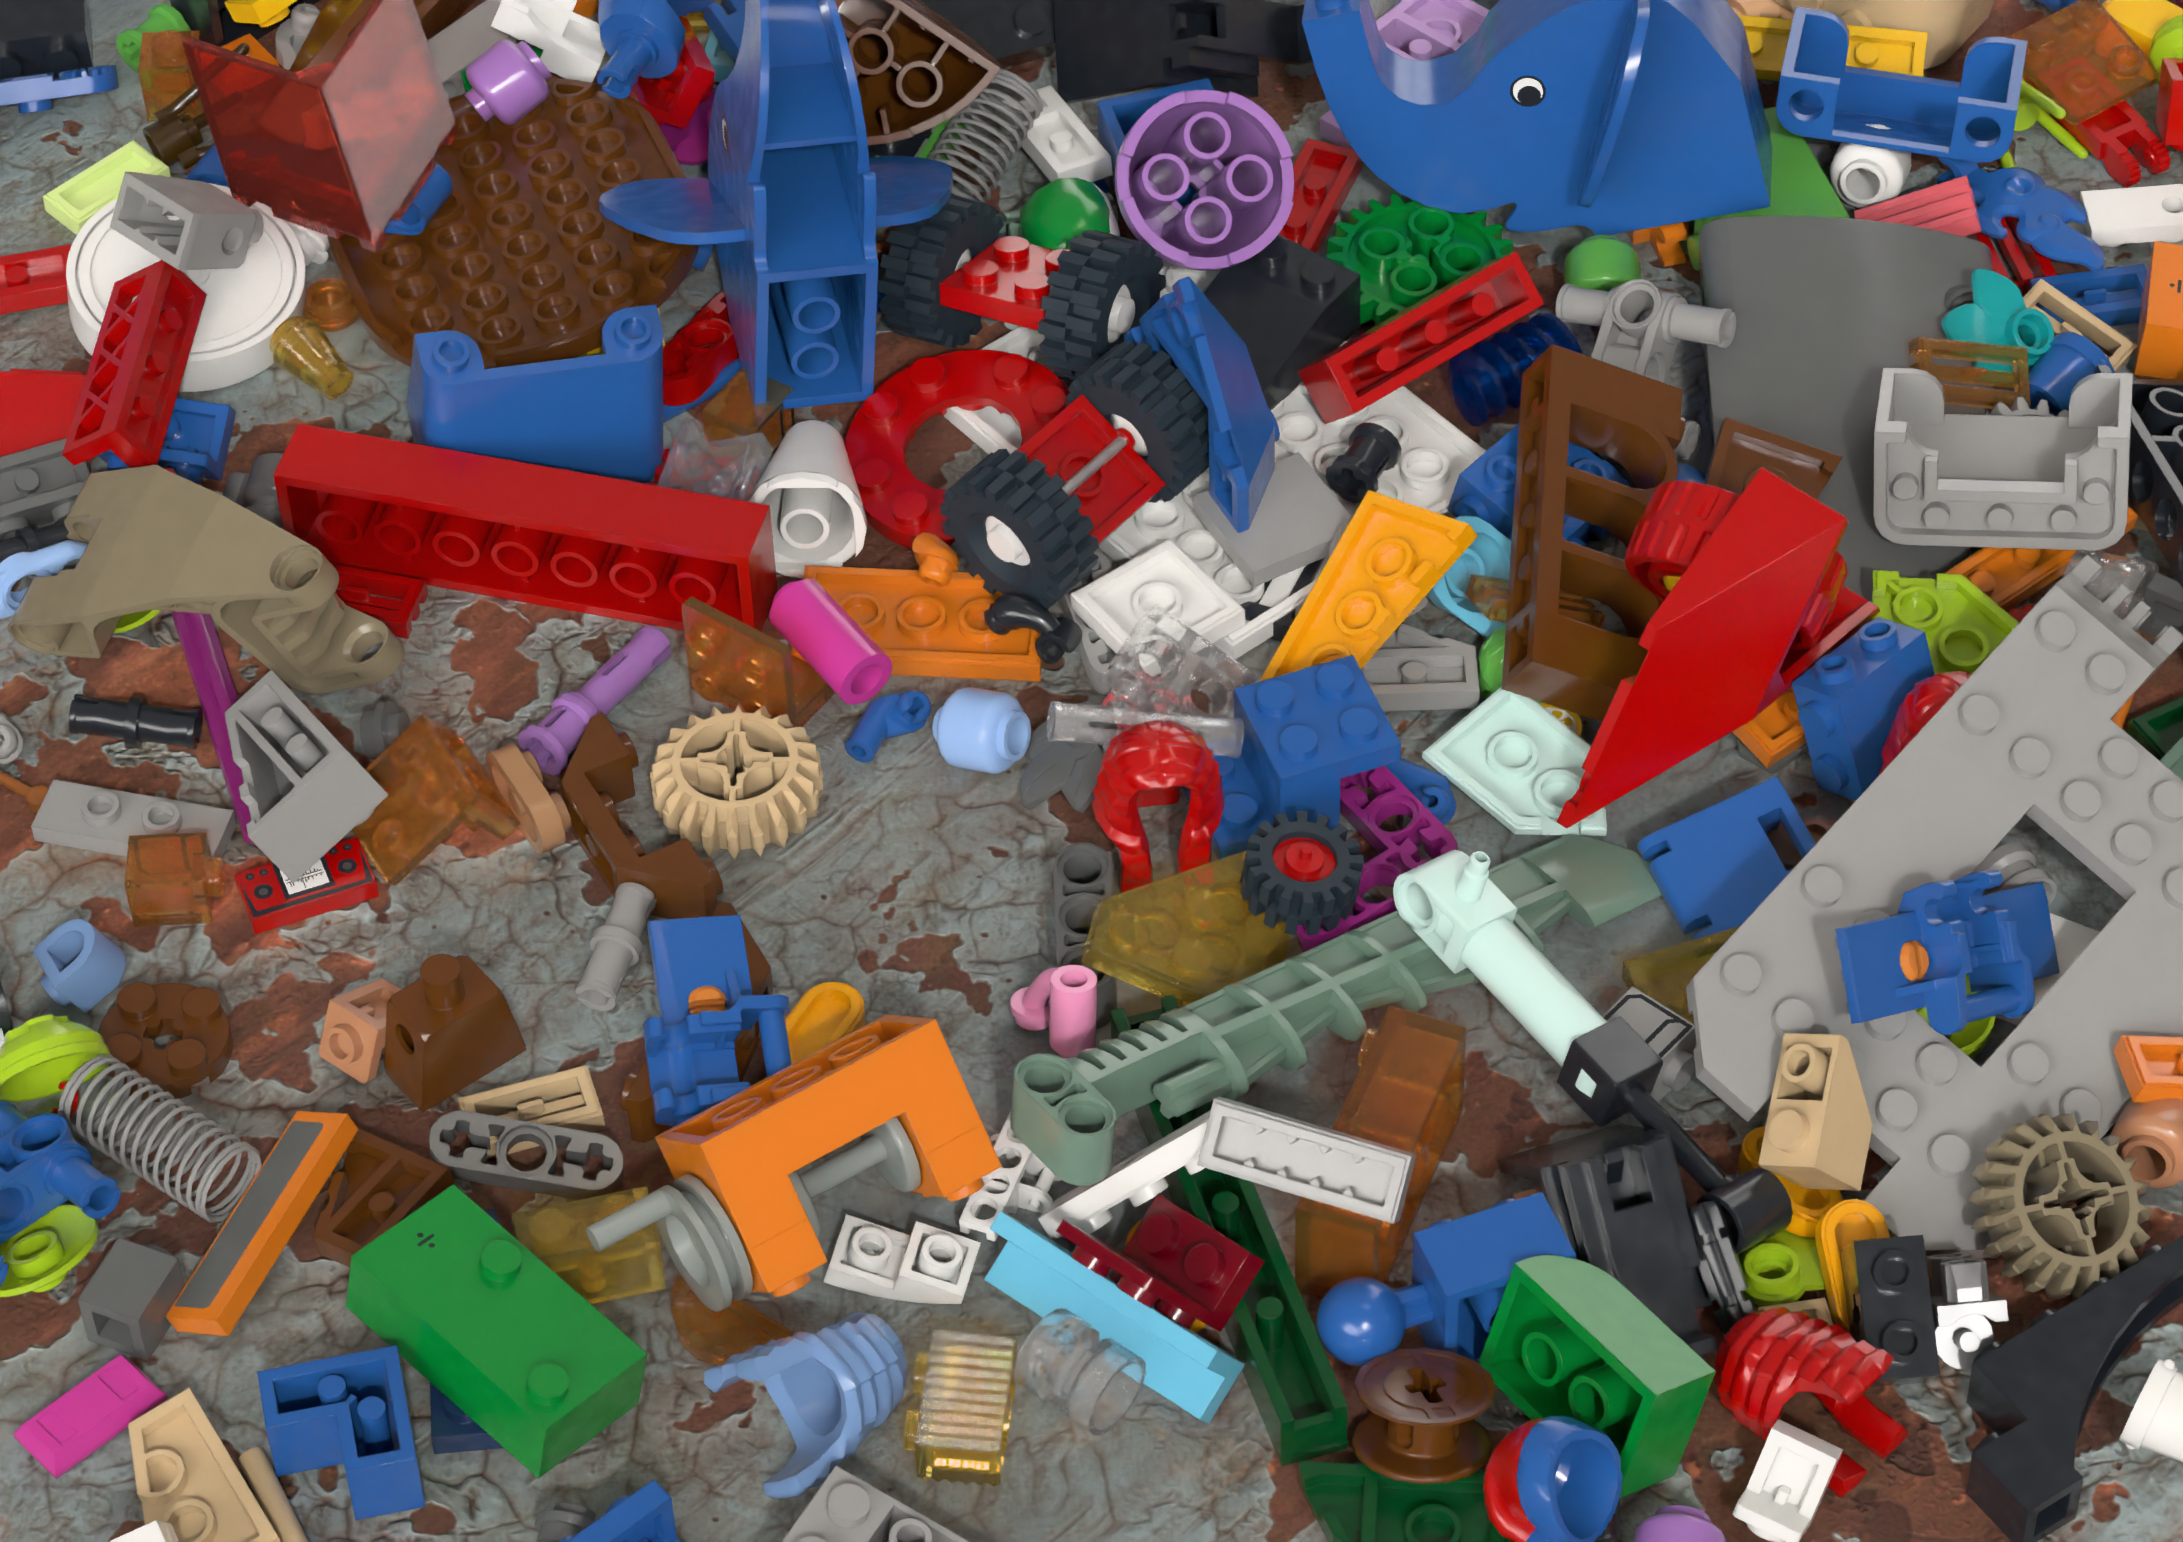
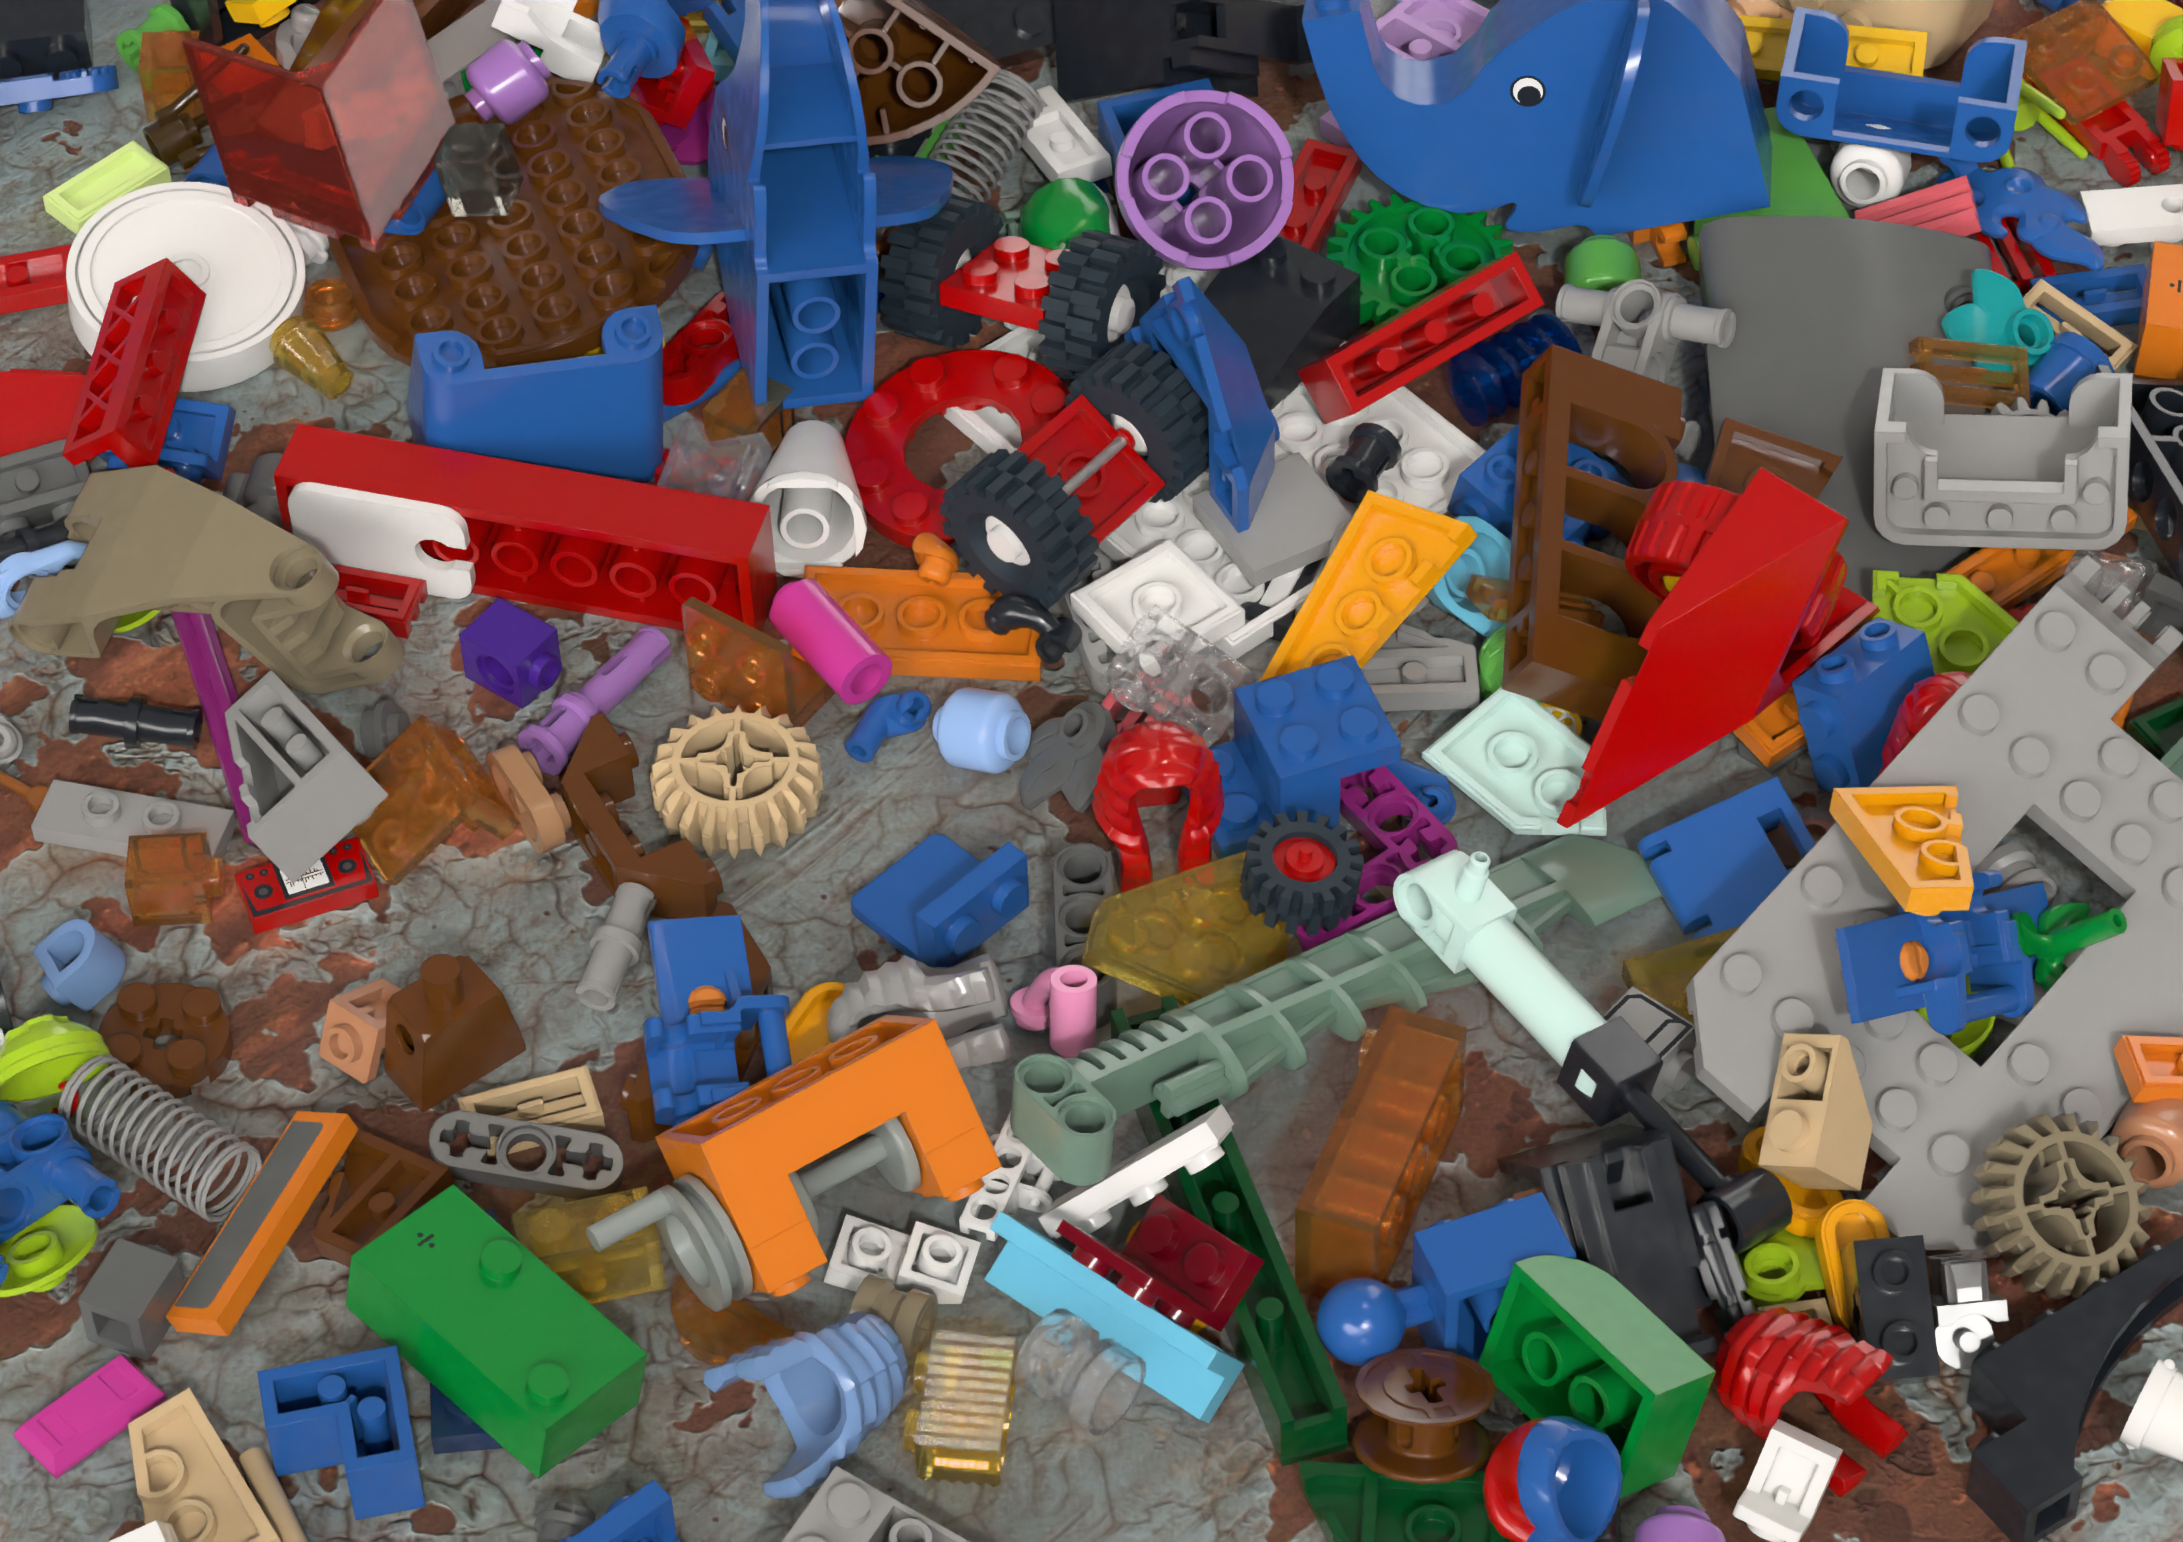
(211, 225): light grey torso -> none
(383, 534): none -> white piece
(478, 169): none -> clear smoke brick
(511, 653): none -> dark purple brick
(907, 1313): none -> dark tan wheel
(944, 900): none -> blue bracket
(953, 996): none -> light grey hair
(1072, 721): clear pin -> none
(1306, 1159): plate -> none
(1910, 843): none -> light orange wing
(2063, 931): none -> green plant

